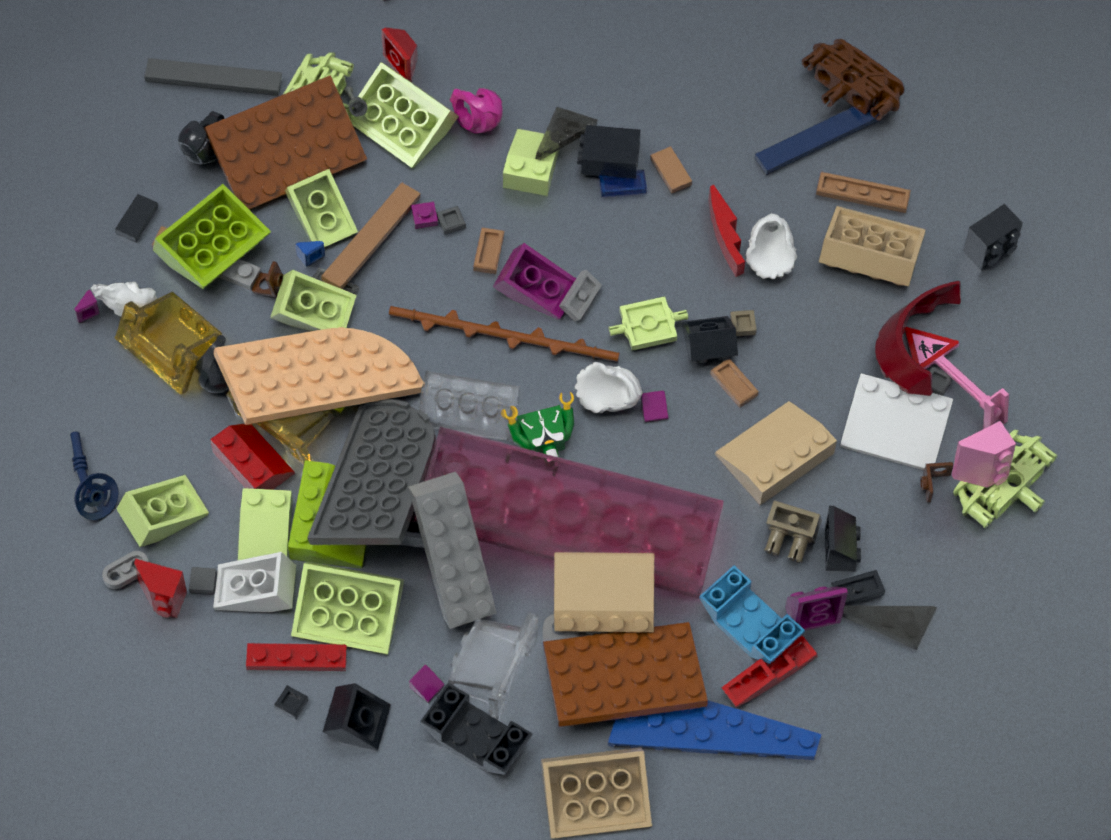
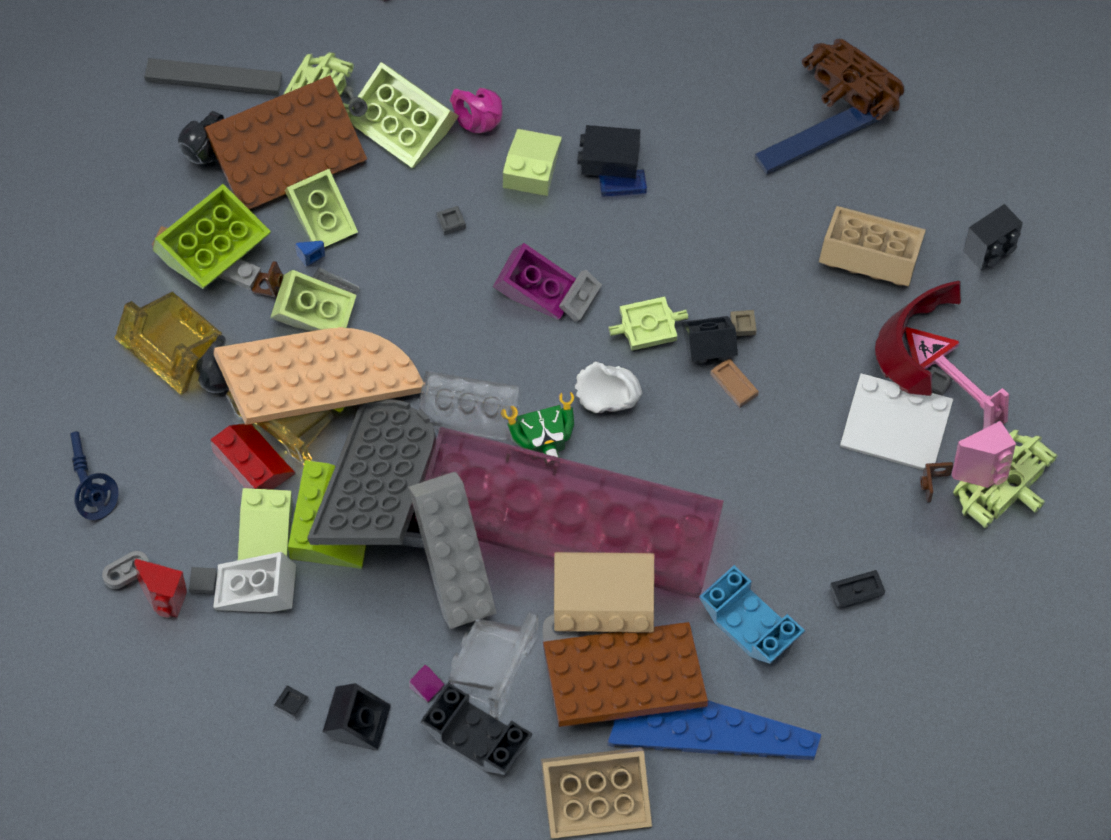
(86, 307): magenta slope -> none
(118, 294): white piece -> none
(136, 217): black tile -> none
(161, 509): yellowish green slope -> none
(296, 657): red plate -> none
(347, 607): yellowish green slope -> none
(371, 236): medium nougat tile -> none
(400, 51): red slope -> none
(424, 215): magenta plate -> none
(488, 250): medium nougat tile -> none
(513, 338): dark orange plant -> none
(563, 130): clear smoke wing -> none
(654, 406): magenta slope -> none
(671, 170): medium nougat tile -> none
(724, 226): red slope -> none
(763, 676): red slope -> none
(771, 248): white piece -> none
(777, 451): tan slope -> none
(794, 522): dark tan brick -> none
(817, 608): magenta slope -> none
(841, 541): black slope -> none
(863, 192): medium nougat tile -> none
(899, 623): clear smoke wing -> none

